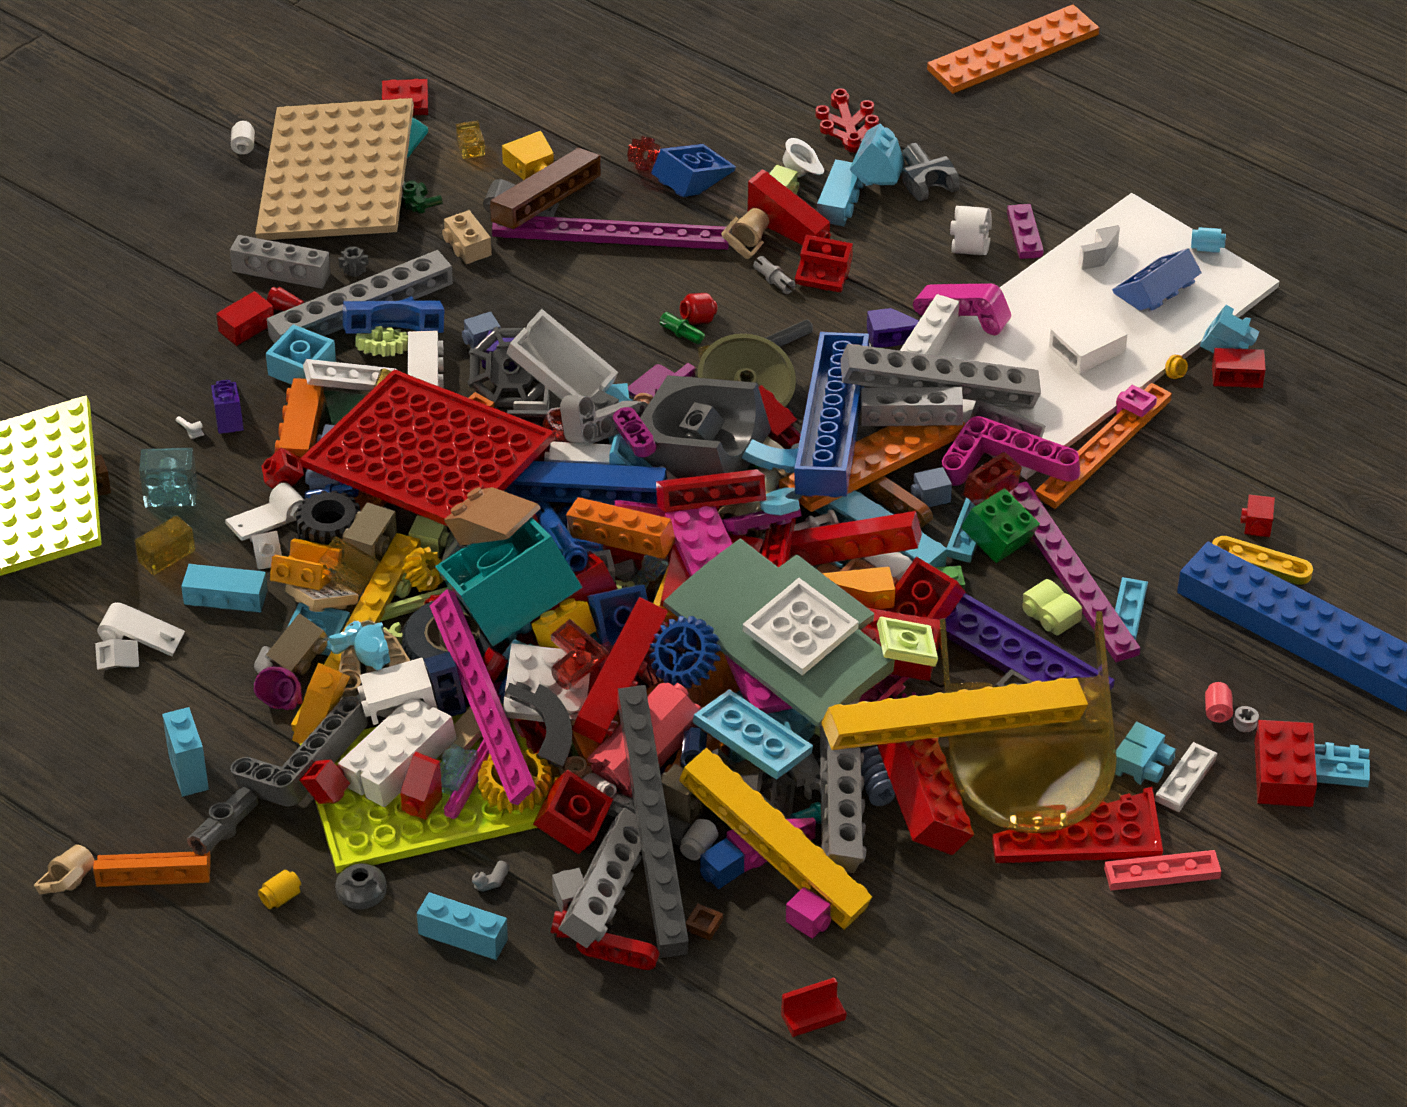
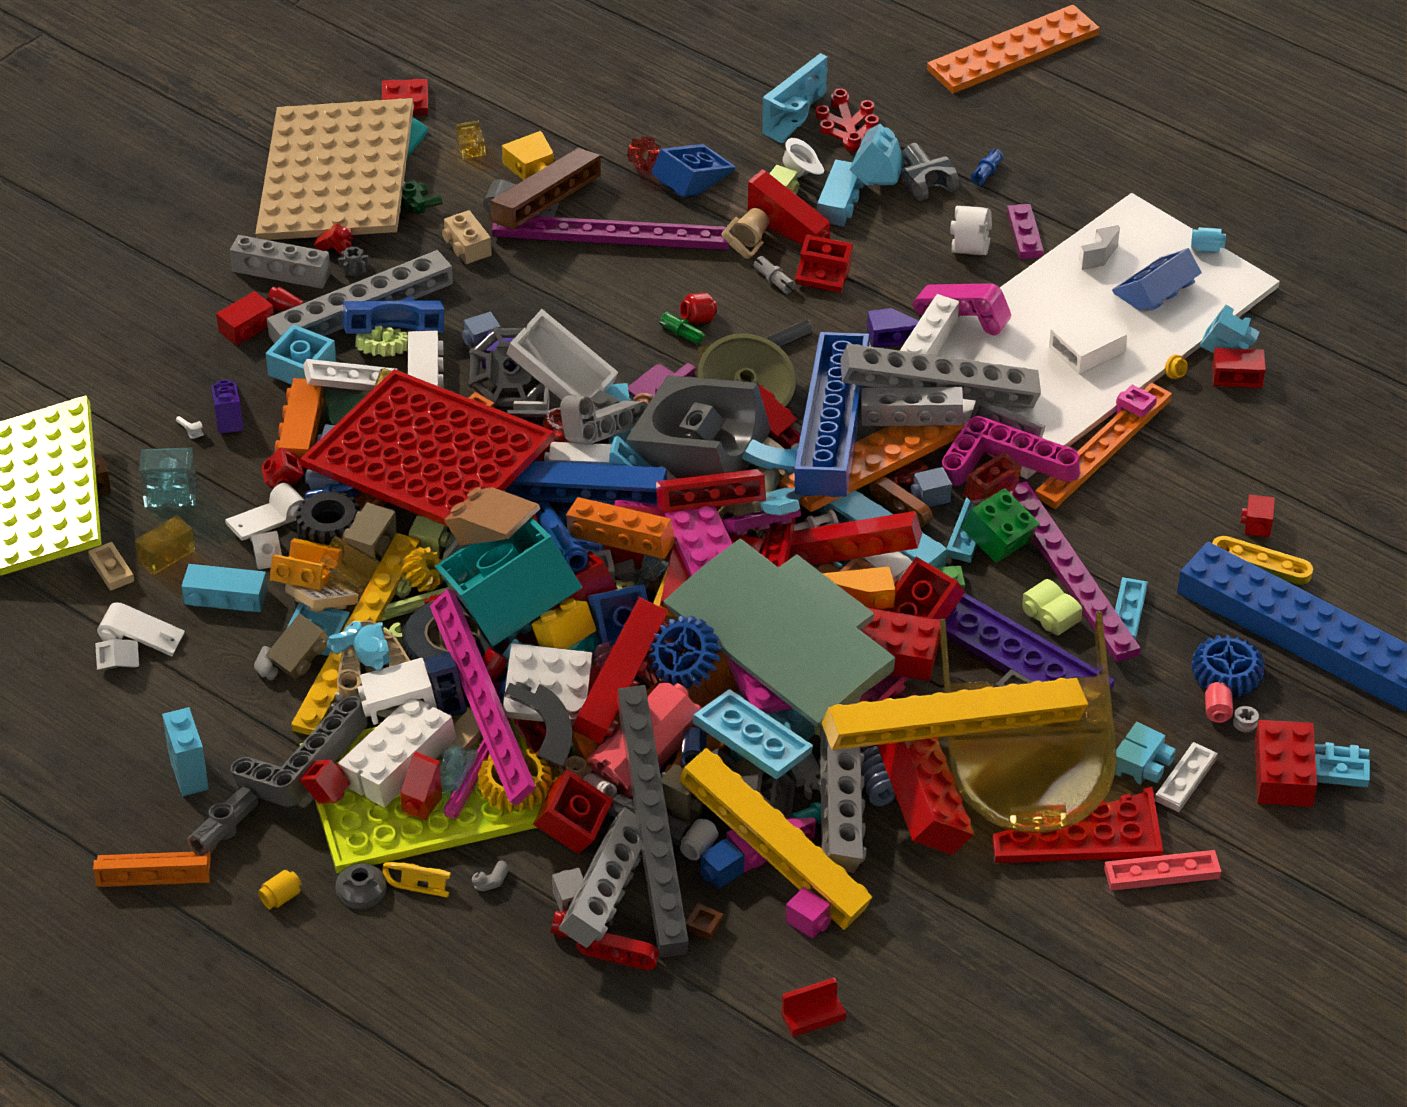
(66, 871): tan piece -> none
(111, 566): none -> tan plate
(242, 137): white brick -> none
(278, 688): magenta hair -> none
(320, 699): light orange slope -> none
(336, 237): none -> red piece
(412, 873): none -> yellow piece
(462, 926): medium azure brick -> none
(582, 654): clear red brick -> none
(633, 440): magenta beam -> none
(793, 99): none -> medium azure plate
(800, 626): white plate -> none
(906, 473): none -> clear red plate
(907, 641): yellowish green tile -> none
(987, 167): none -> blue pin
(1230, 663): none -> blue gear

